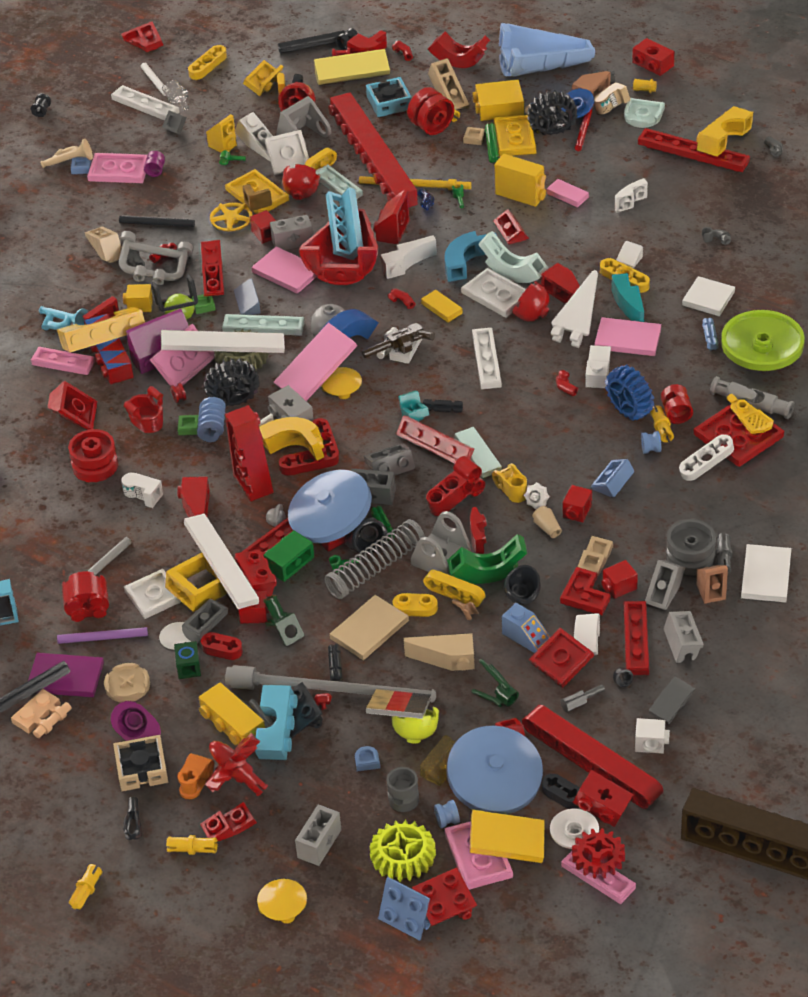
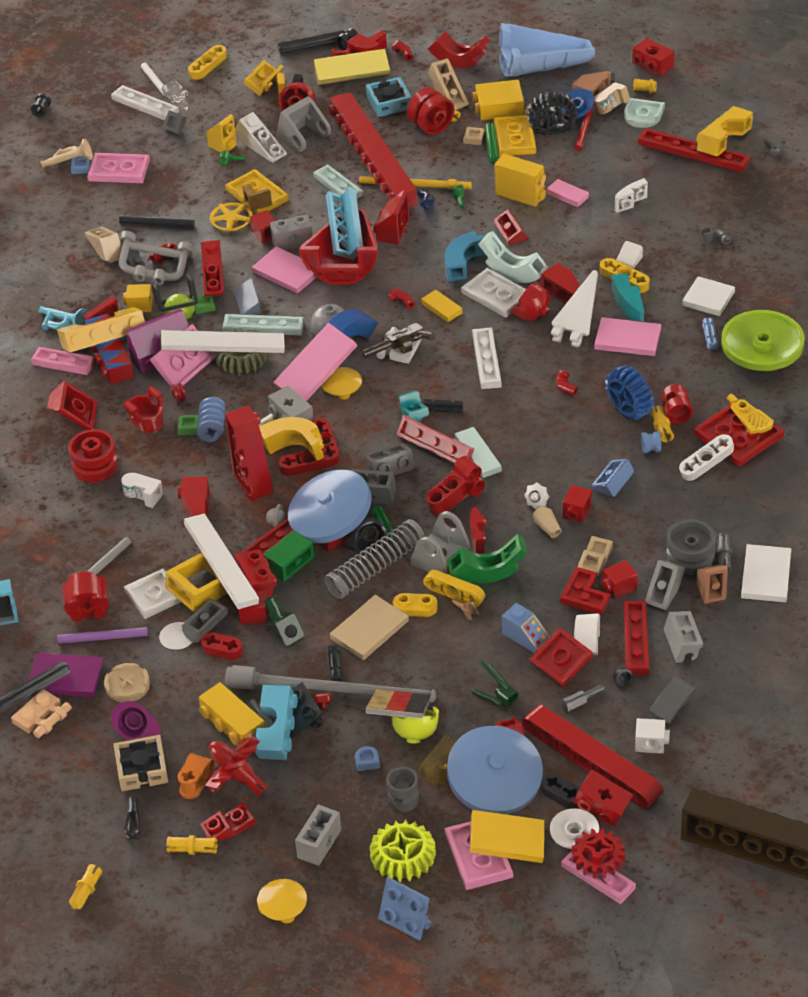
(144, 37): red wing -> none
(154, 163): magenta wheel -> none
(187, 660): dark green brick -> none
(232, 382): black gear -> none
(286, 150): white tile -> none
(300, 181): red cylinder -> none
(322, 158): yellow plate -> none
(336, 561): green hand -> none
(406, 255): white slope -> none
(444, 651): tan slope -> none
(446, 814): medium blue wheel -> none
(447, 896): red hinge -> none
(511, 482): yellow piece -> none
(522, 584): black hair -> none
(598, 366): white slope -> none
(770, 403): light grey piece -> none

